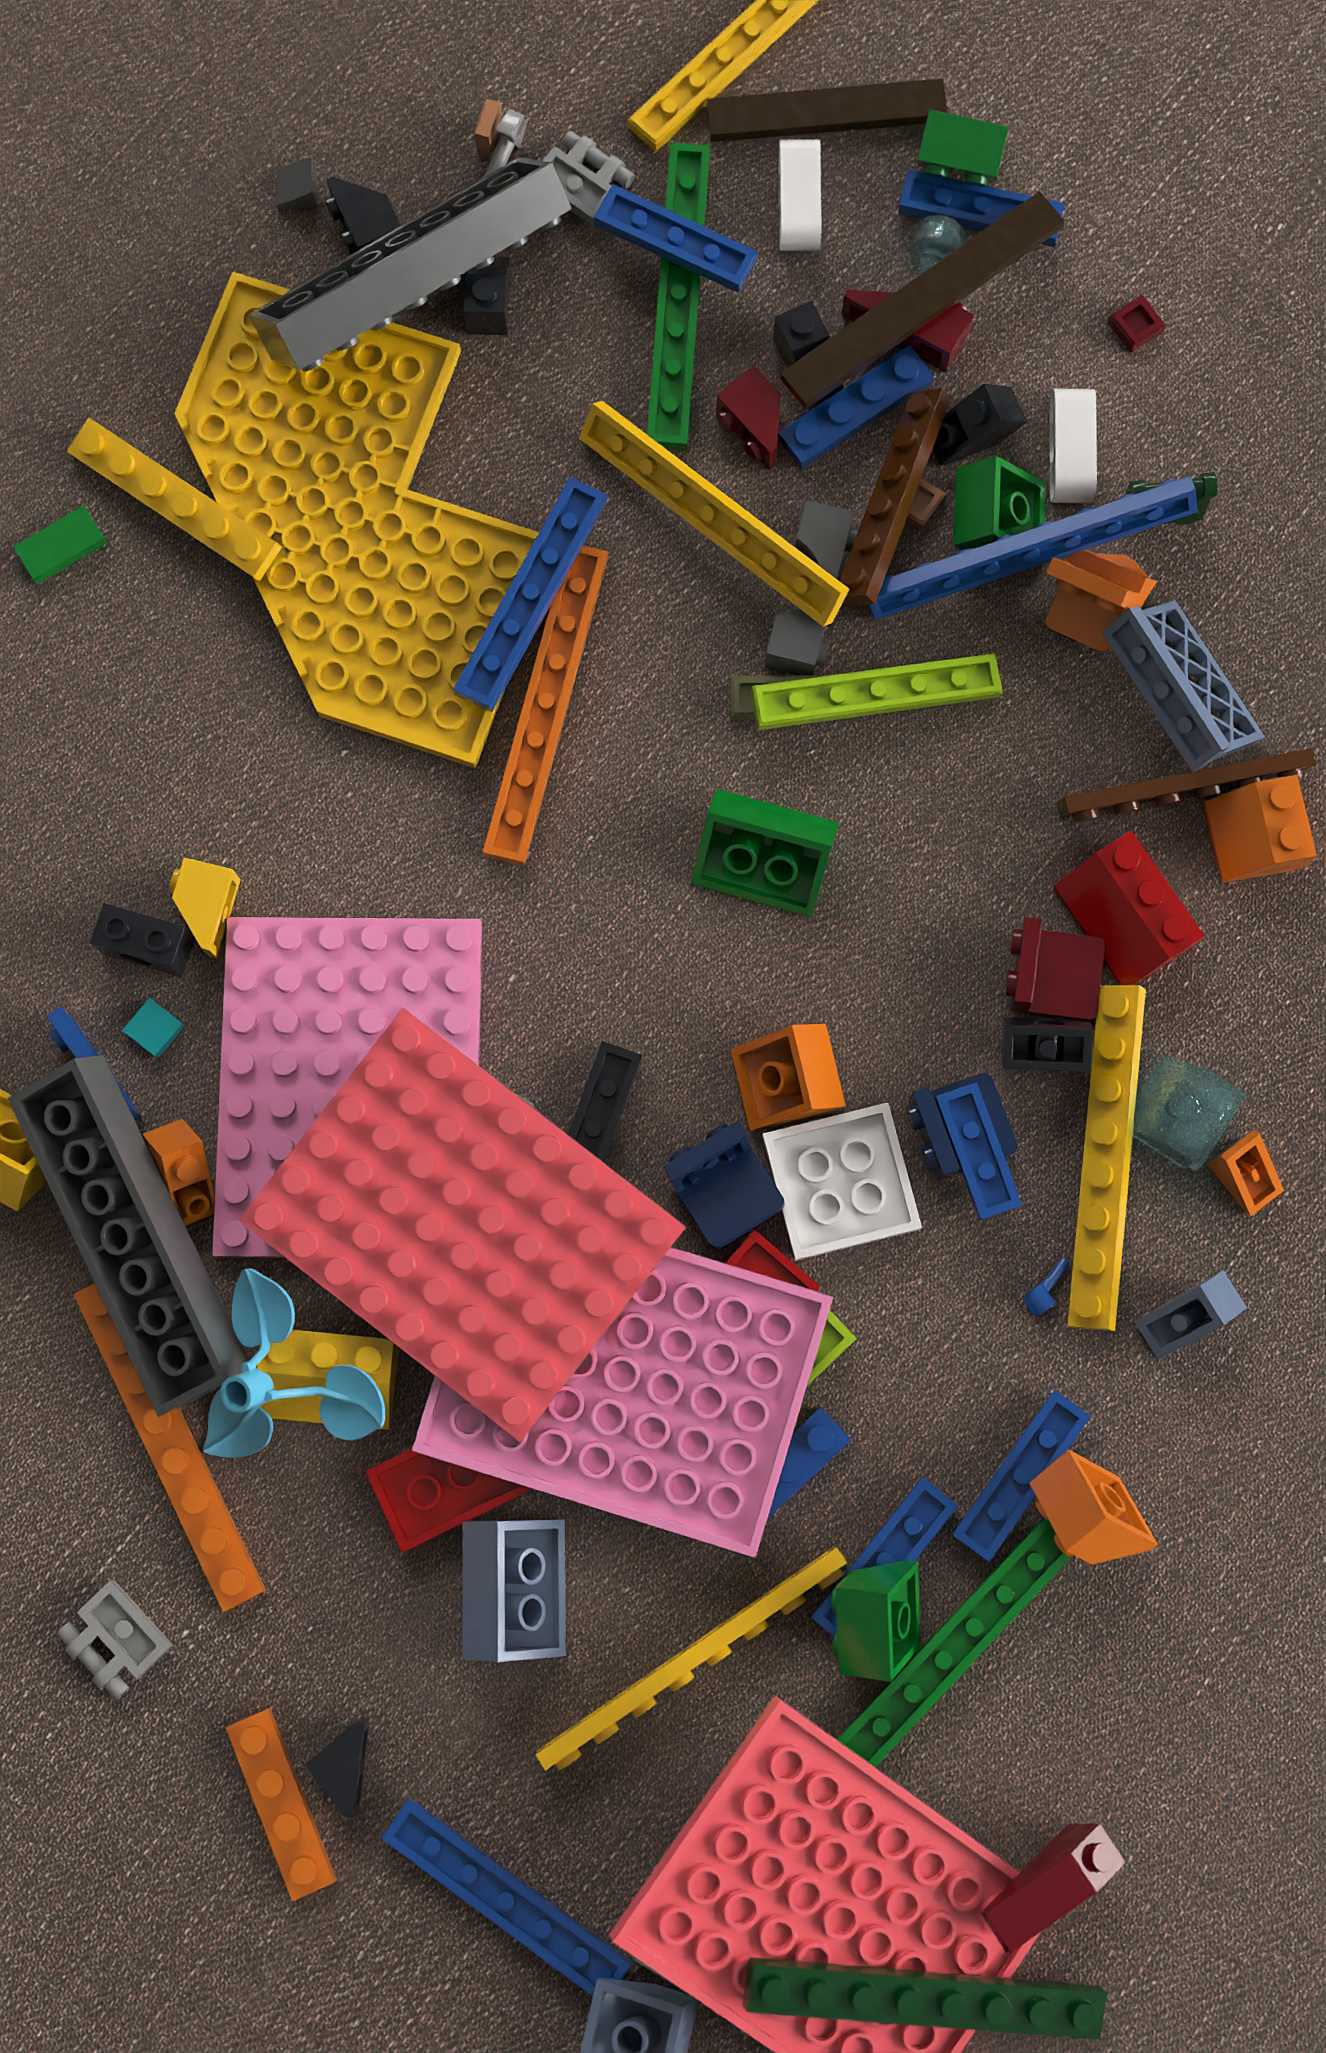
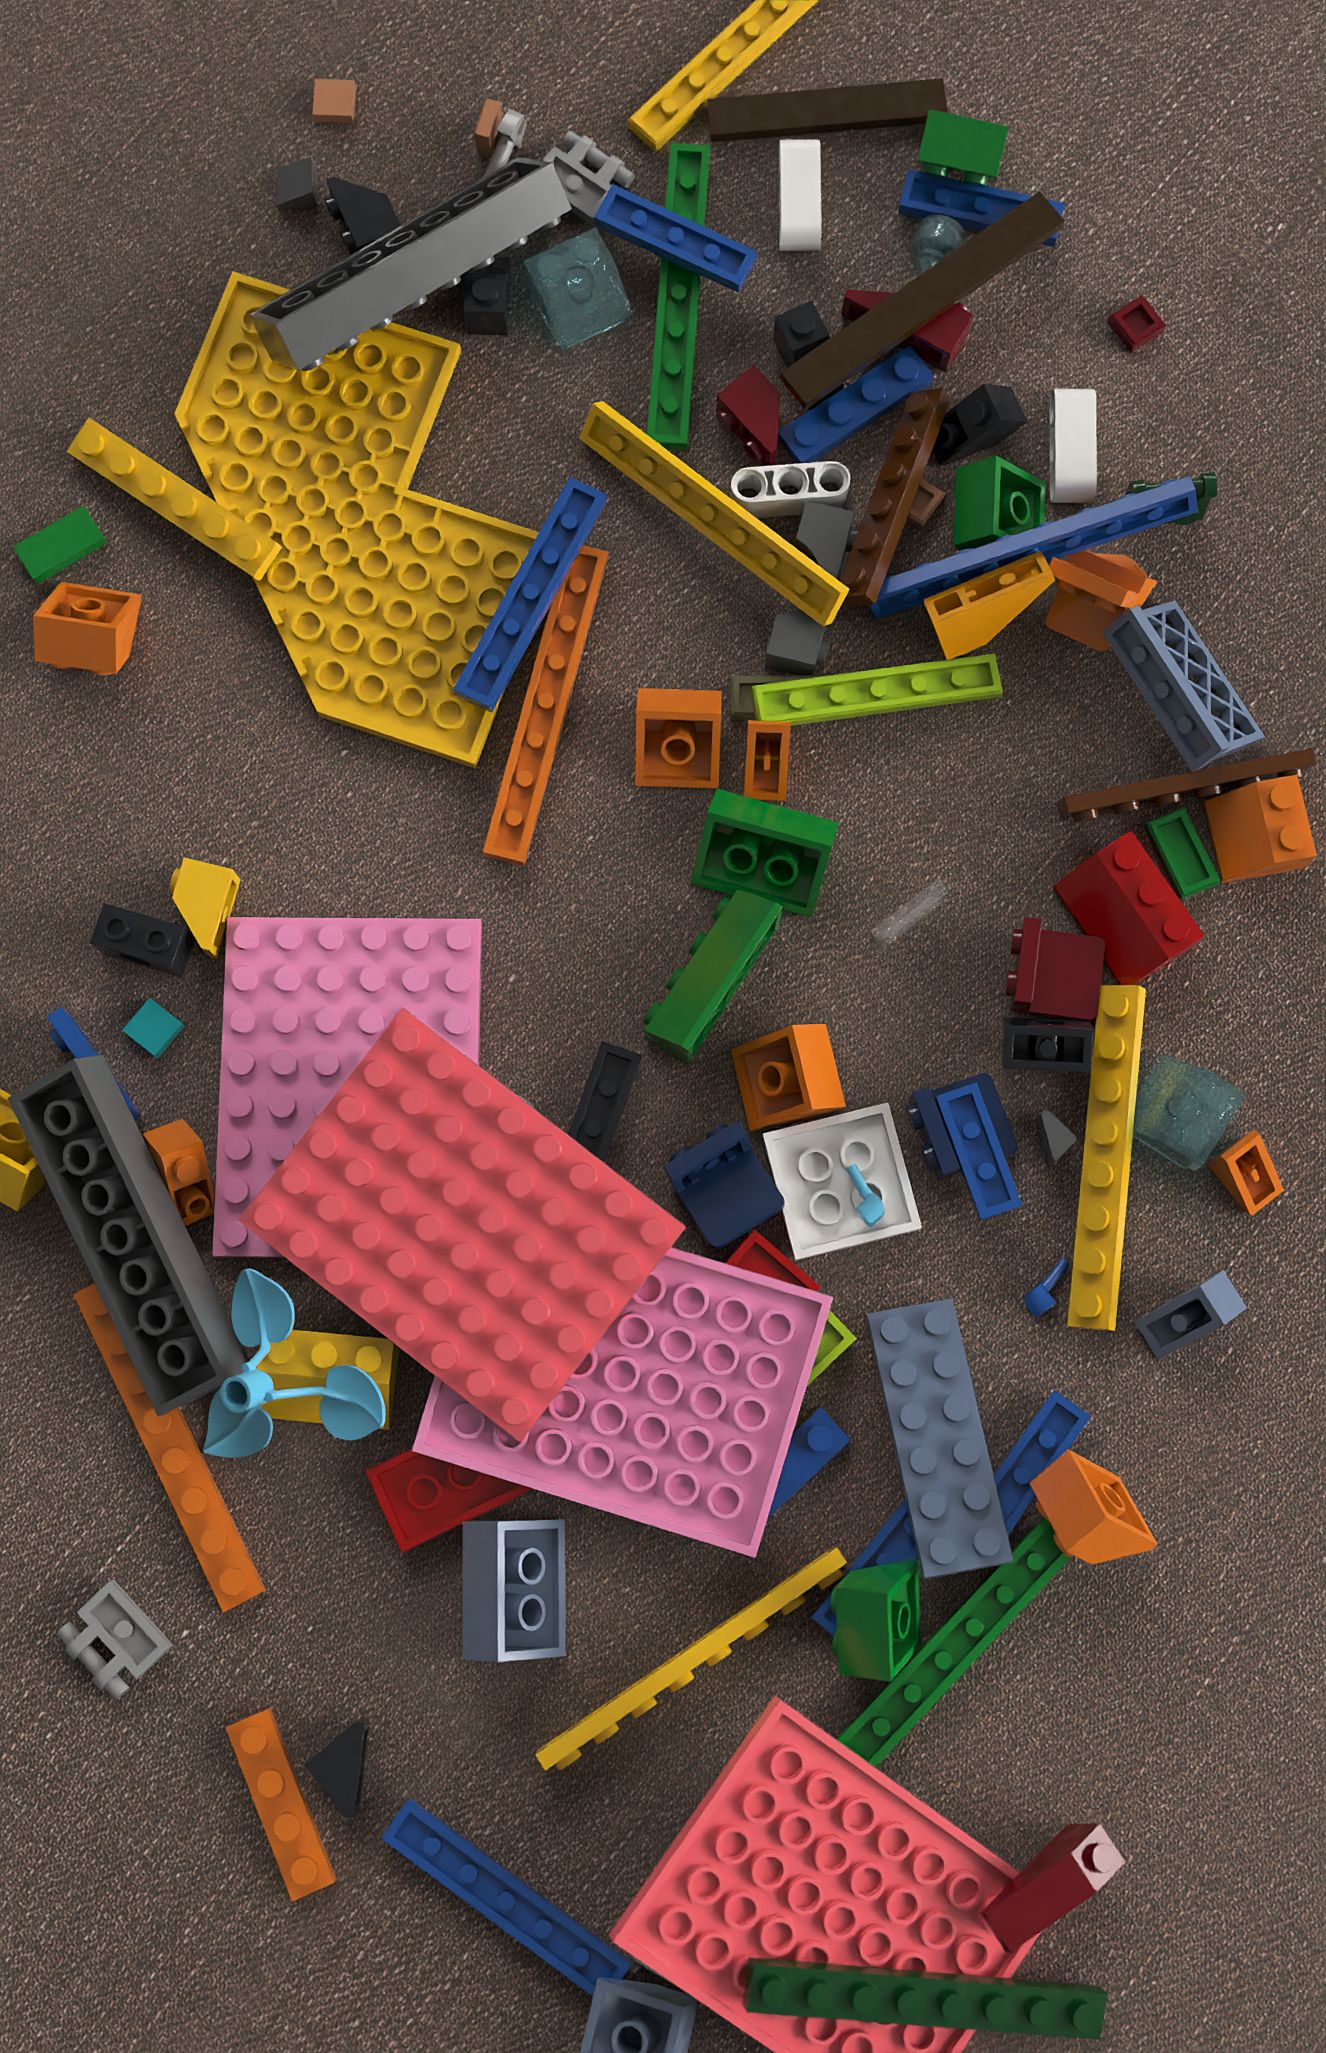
(86, 628): none -> orange slope
(334, 101): none -> nougat tile
(577, 289): none -> clear light blue slope
(678, 738): none -> orange slope
(712, 975): none -> green slope
(767, 760): none -> orange slope
(803, 476): none -> white beam
(872, 1207): none -> medium azure hand
(909, 914): none -> clear tile
(938, 1439): none -> sand blue plate
(981, 607): none -> light orange slope
(1054, 1136): none -> dark grey slope
(1181, 854): none -> green tile

